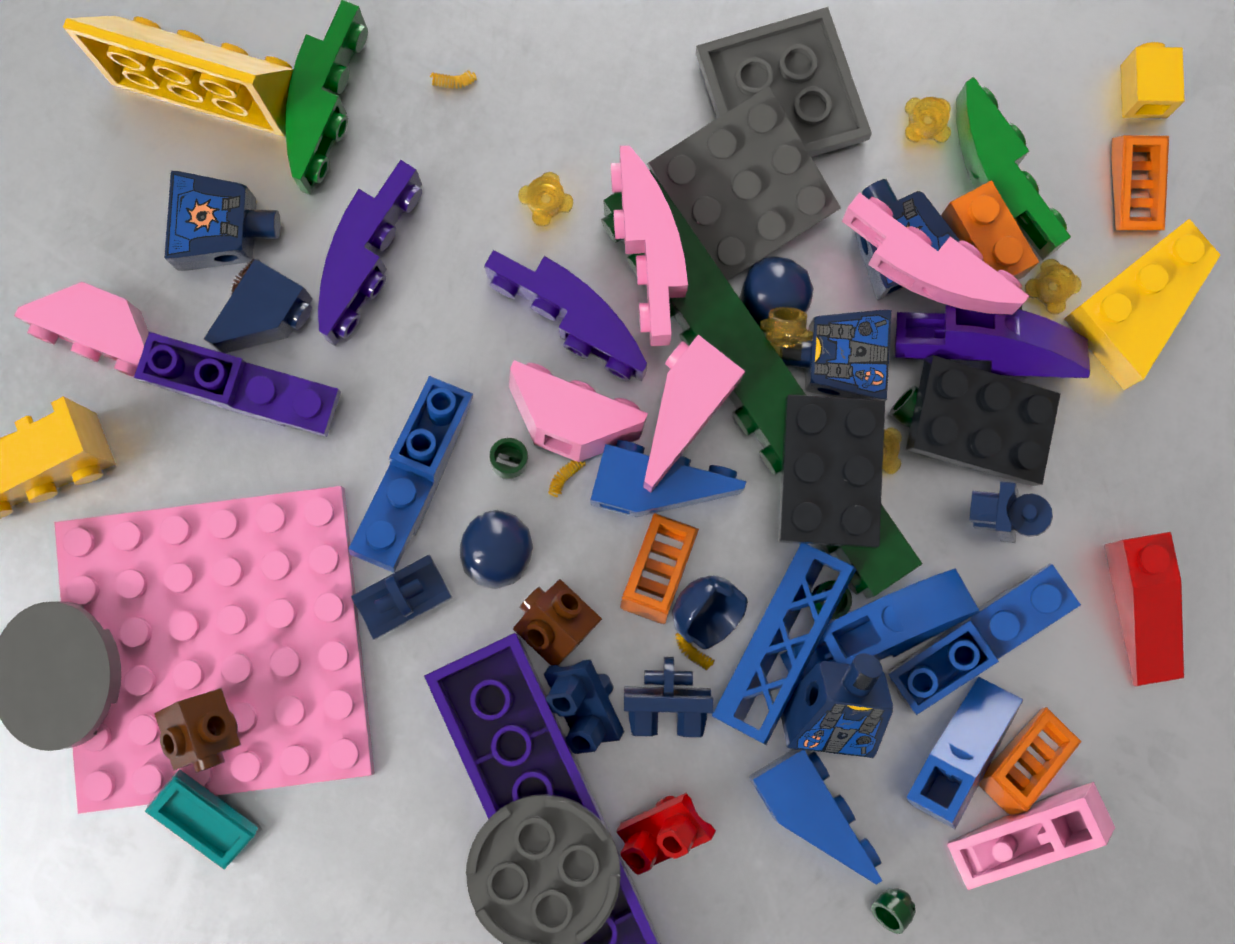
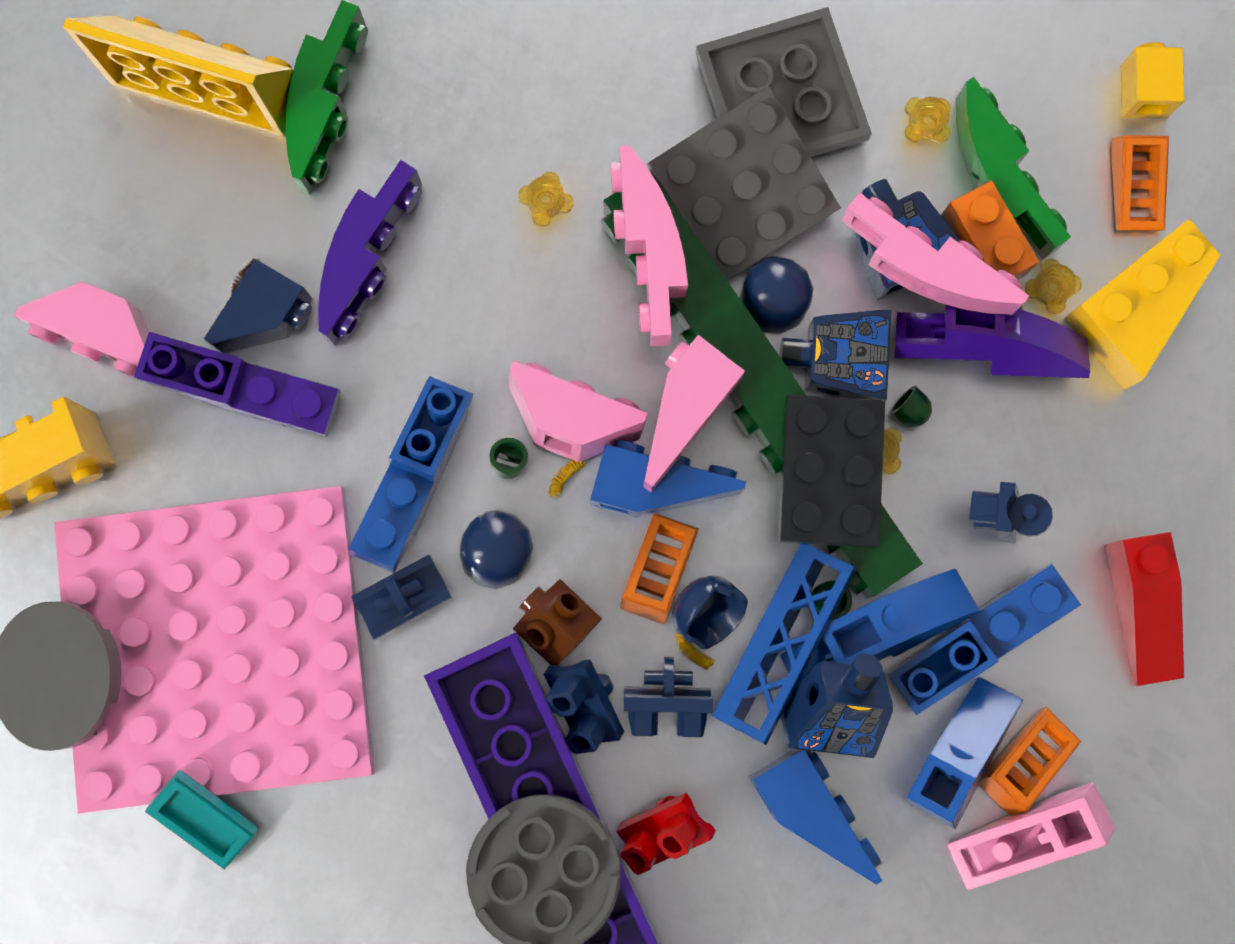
(198, 731): reddish brown brick -> none
(213, 222): torso -> none
(460, 79): yellow leg -> none
(587, 321): dark purple slope -> none
(786, 327): clear yellow plate -> none
(894, 910): dark green hinge -> none
(983, 421): black plate -> none

